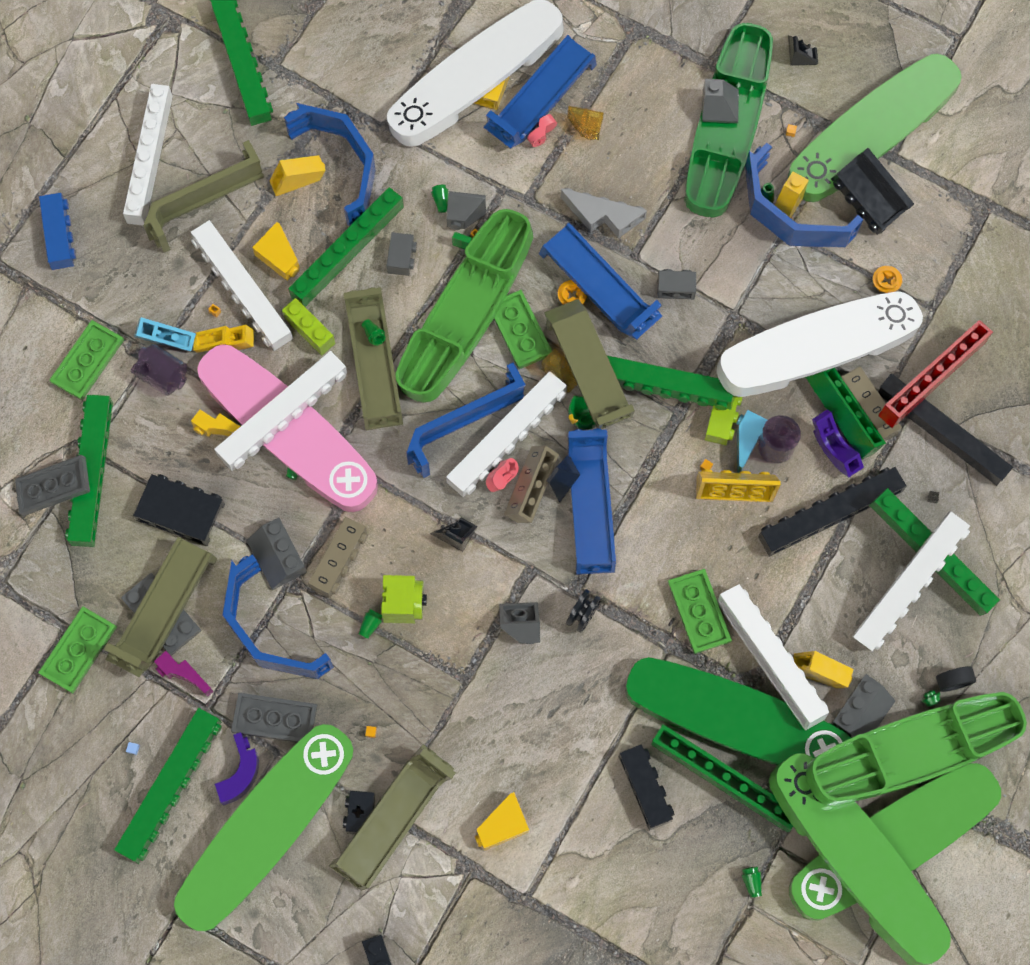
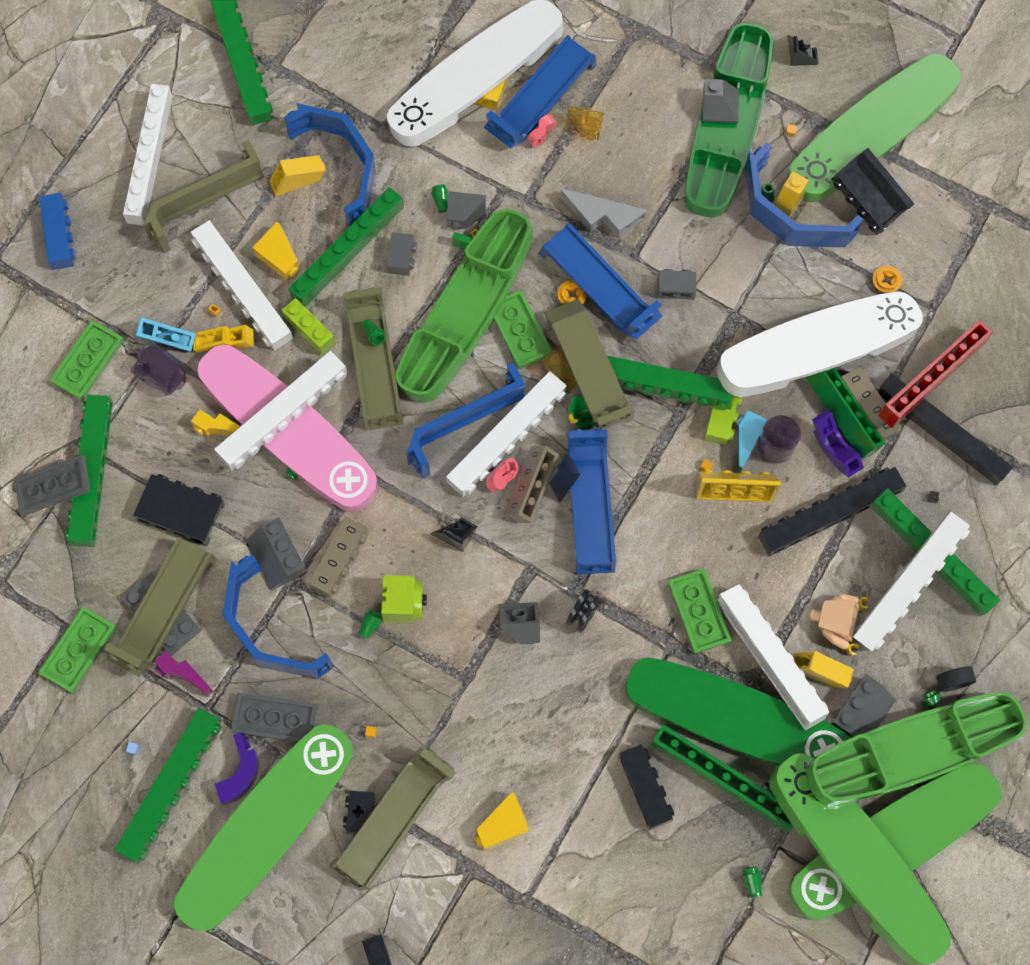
(839, 619): none -> light nougat torso

